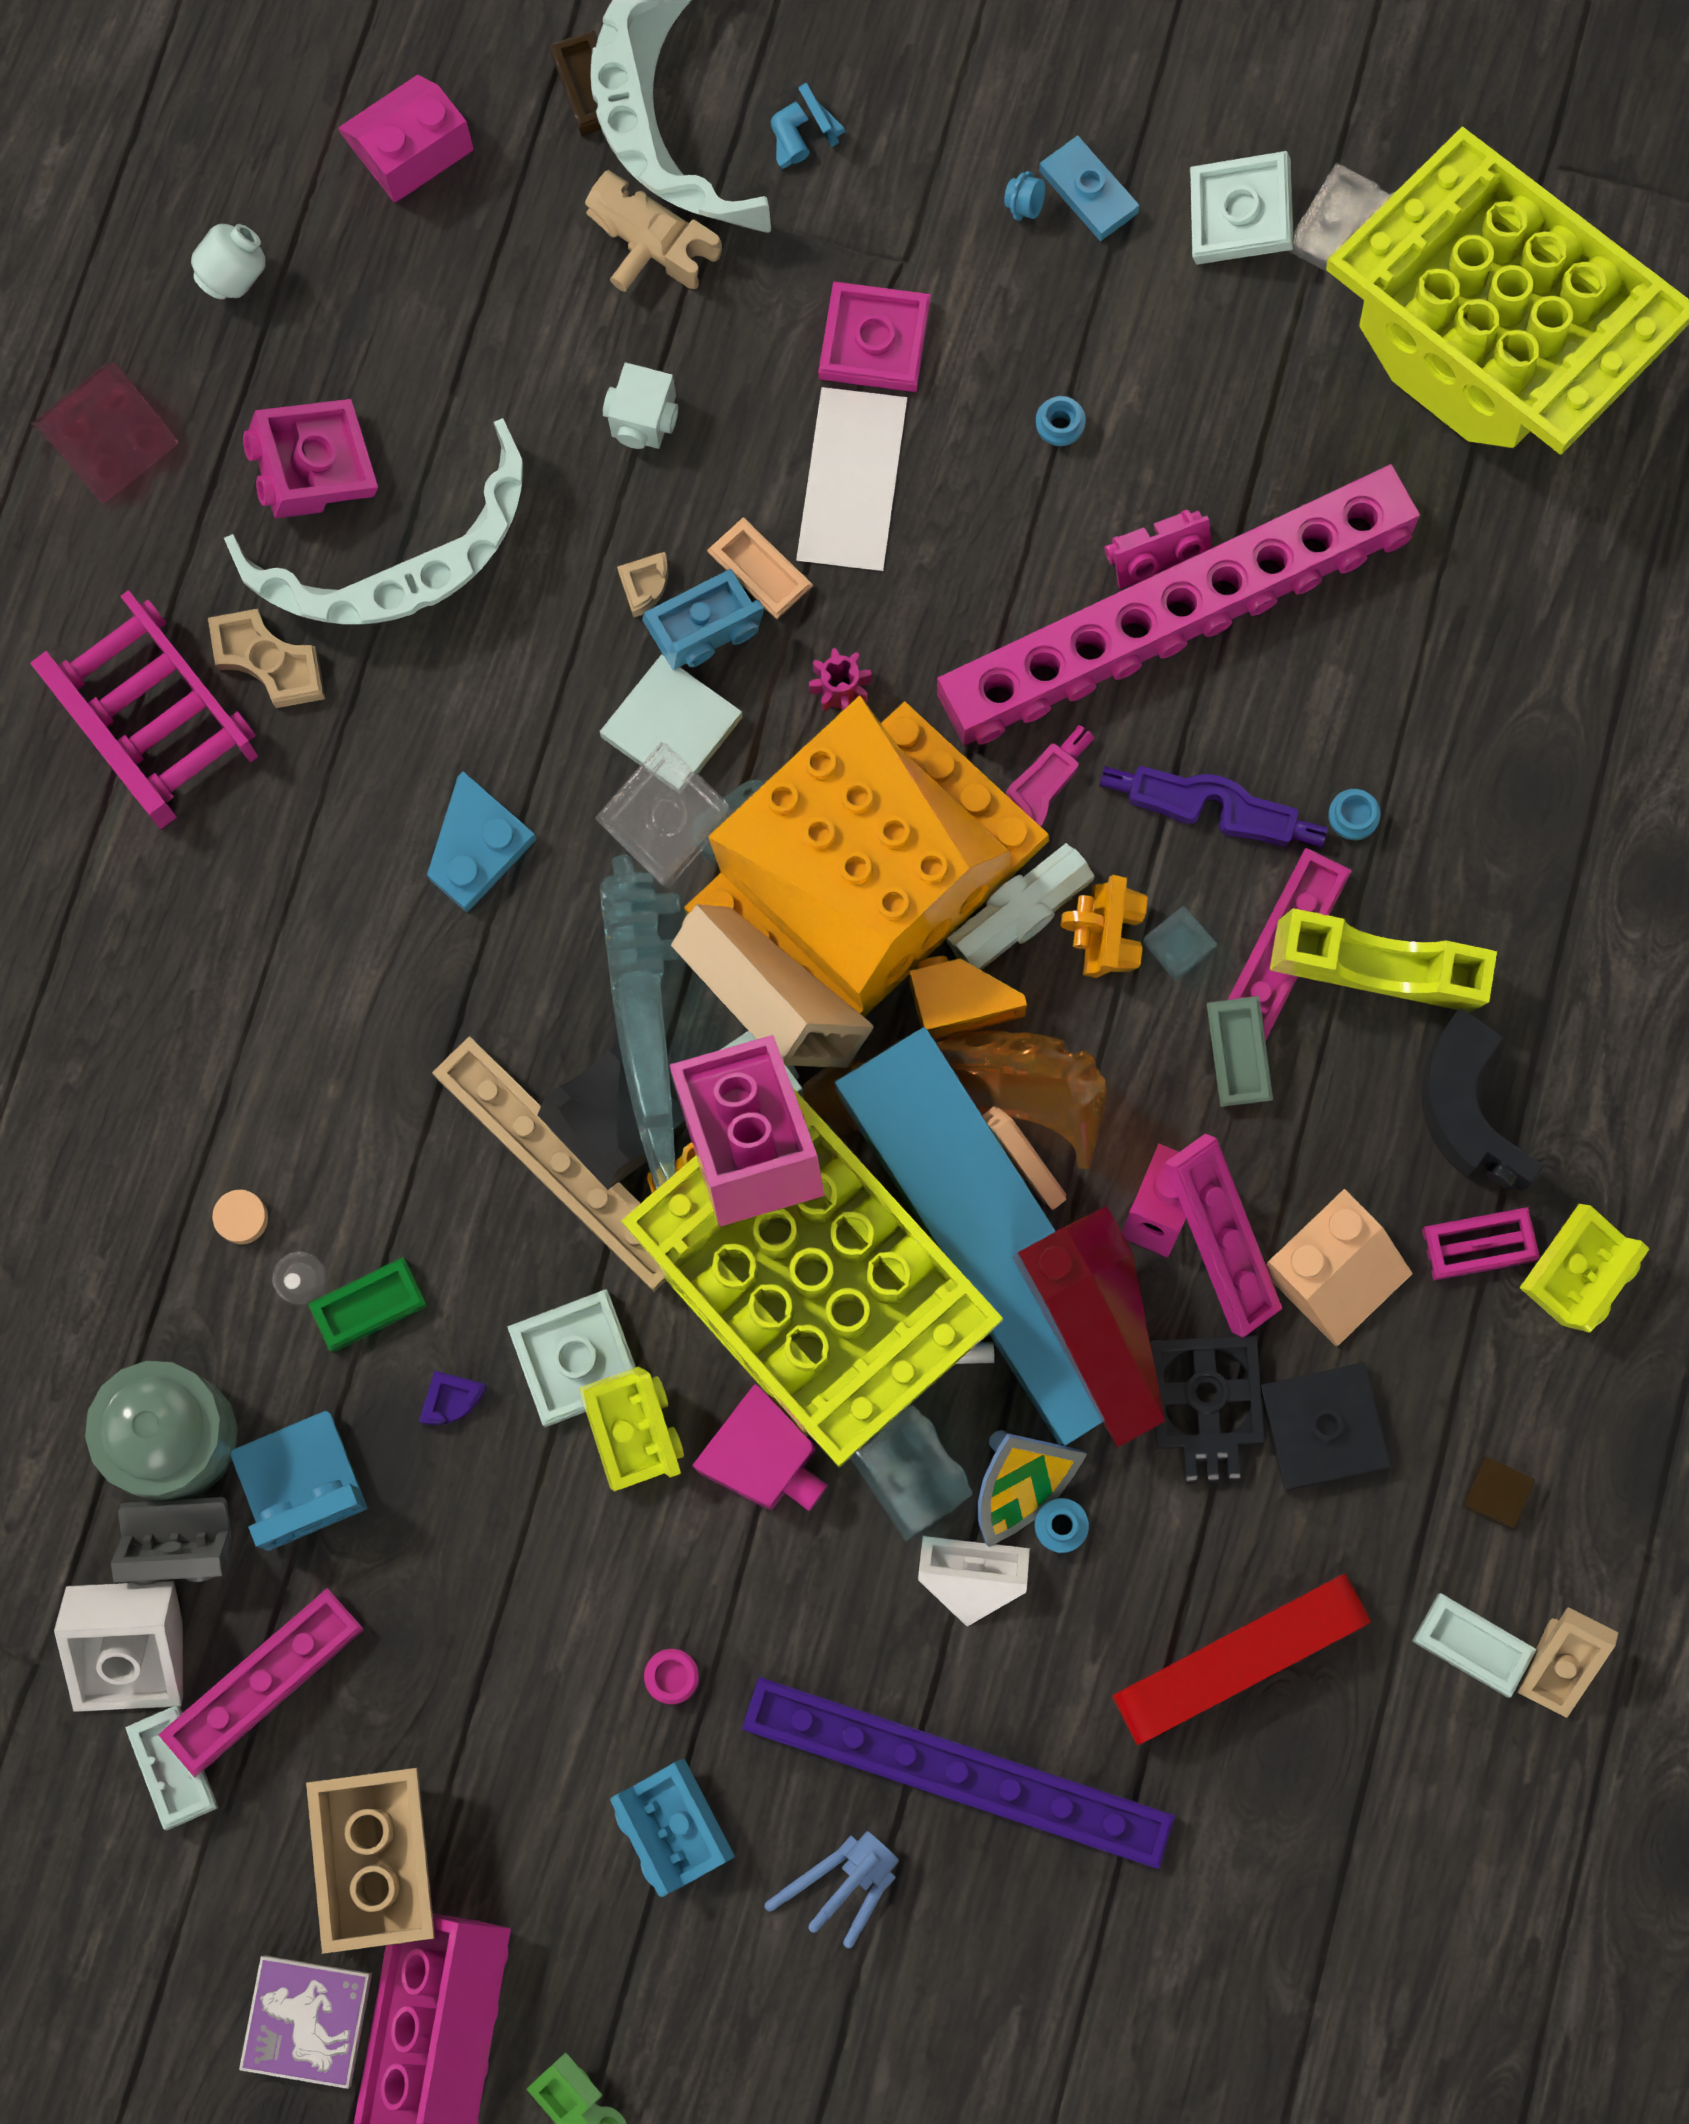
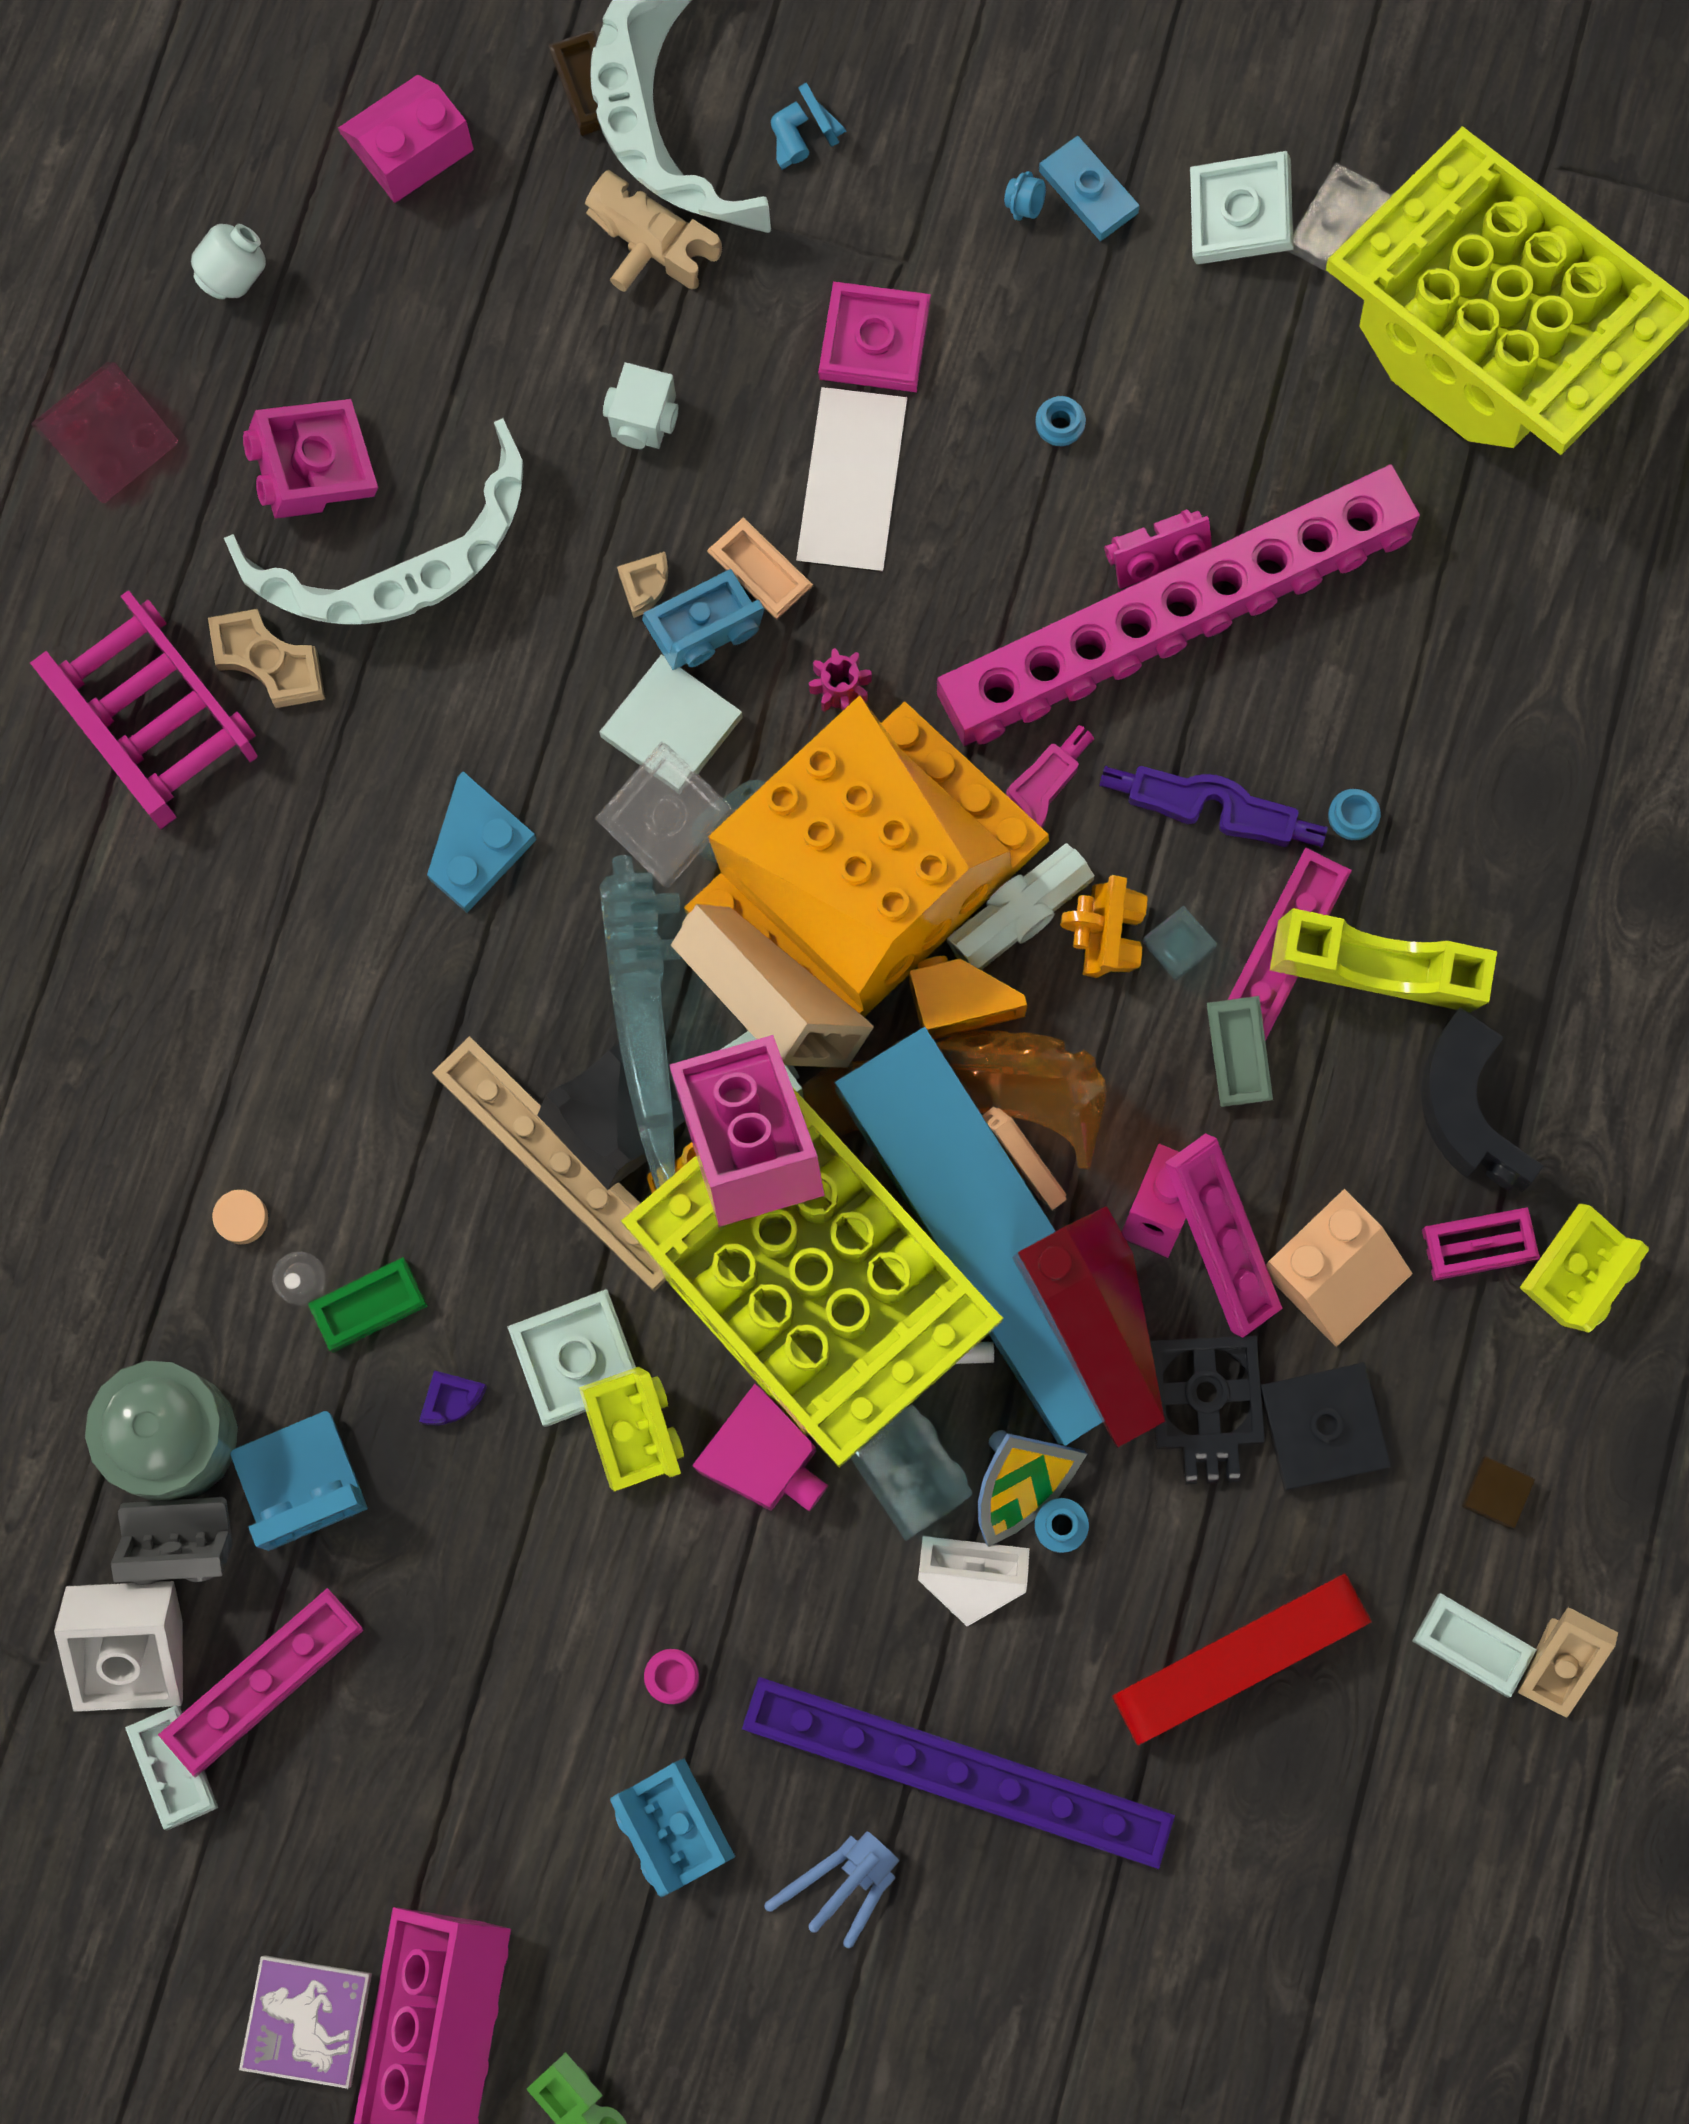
(370, 1860): tan slope -> none

